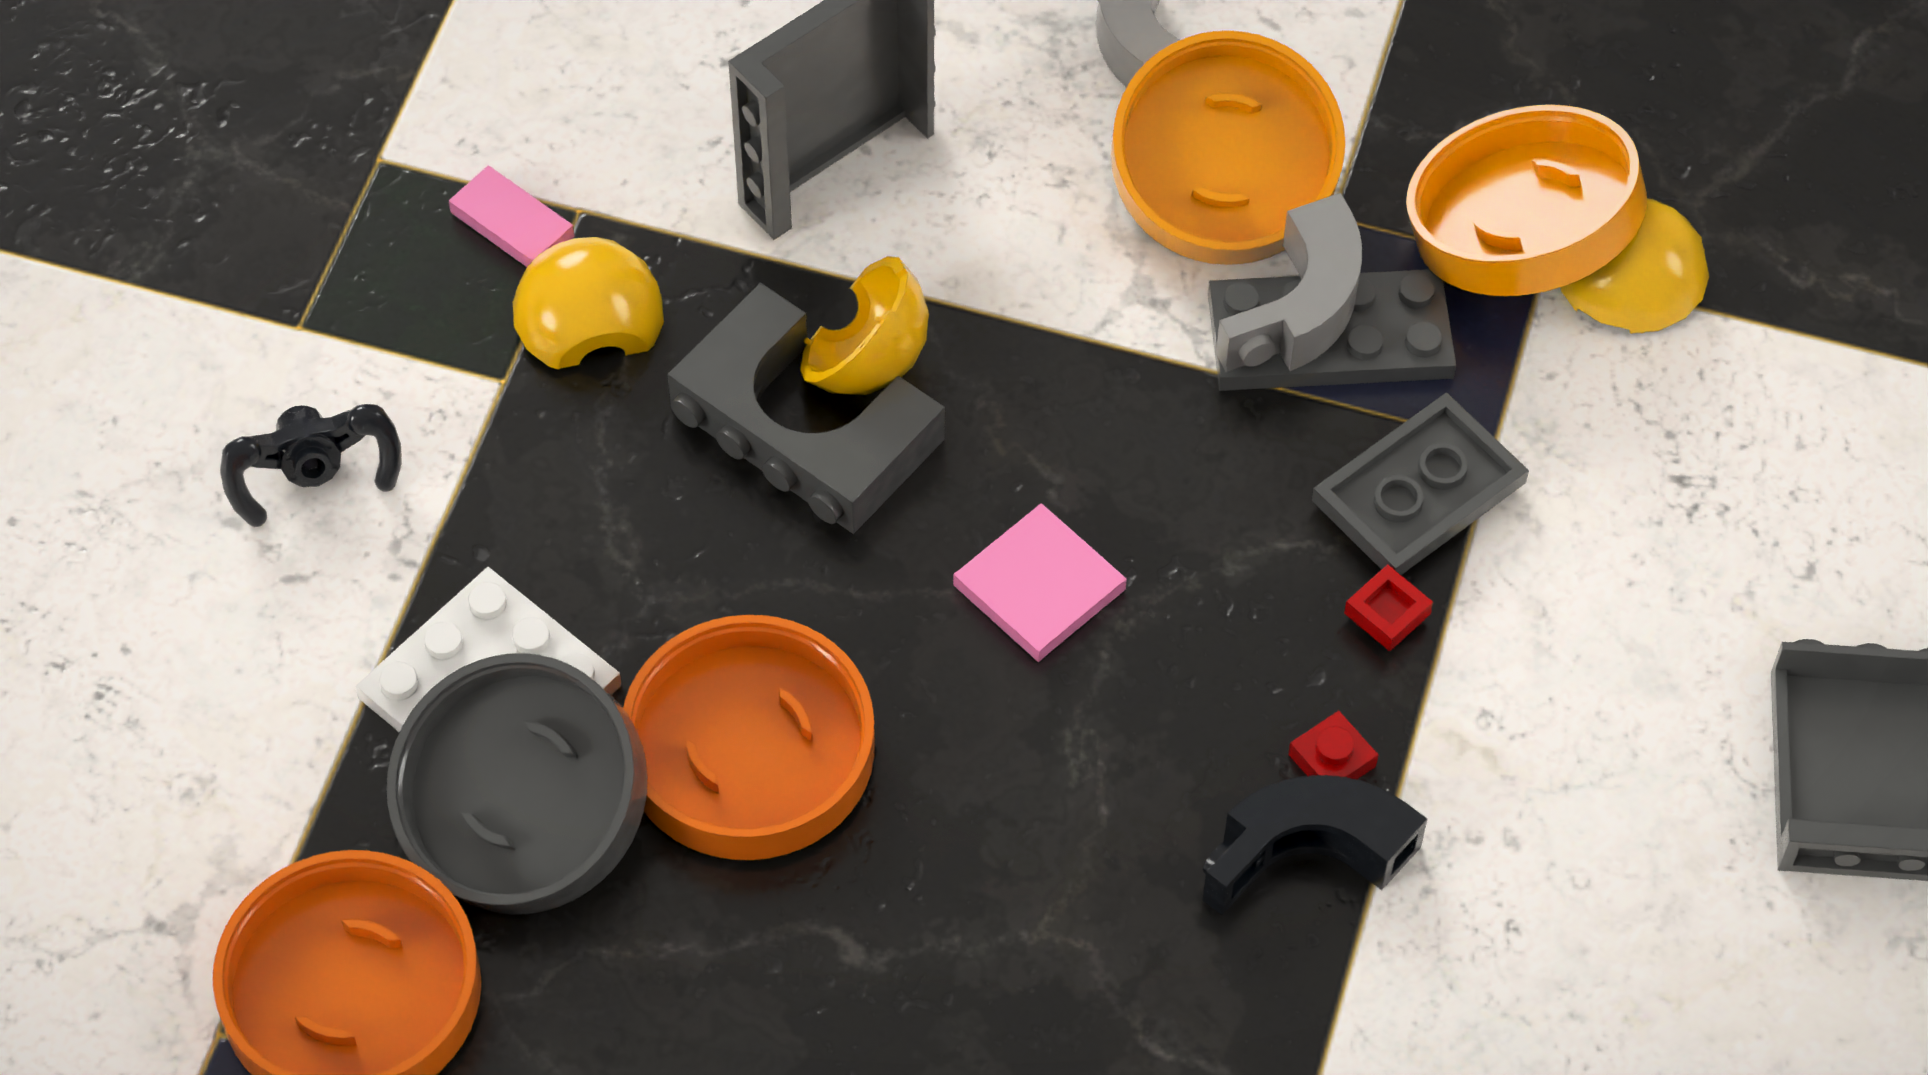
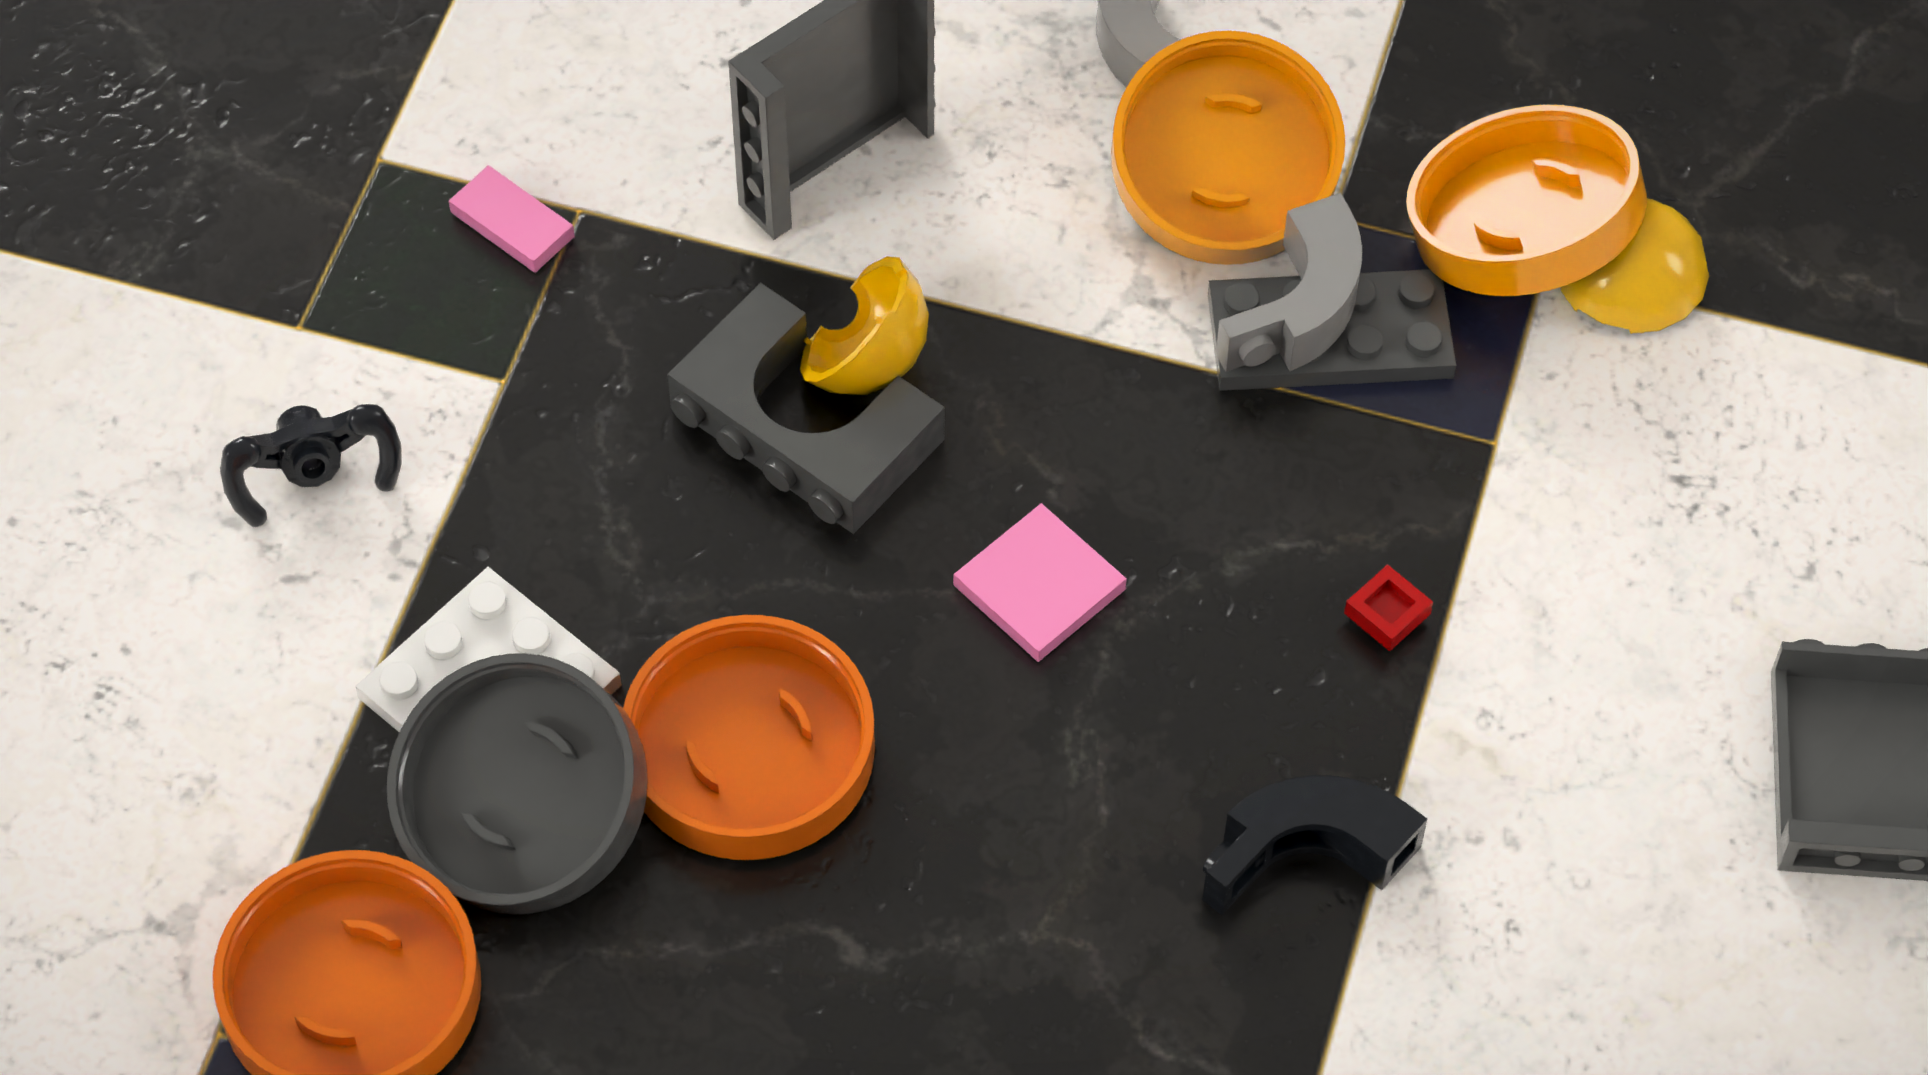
(586, 299): yellow cylinder -> none
(1333, 749): red plate -> none
(1420, 485): dark grey plate -> none

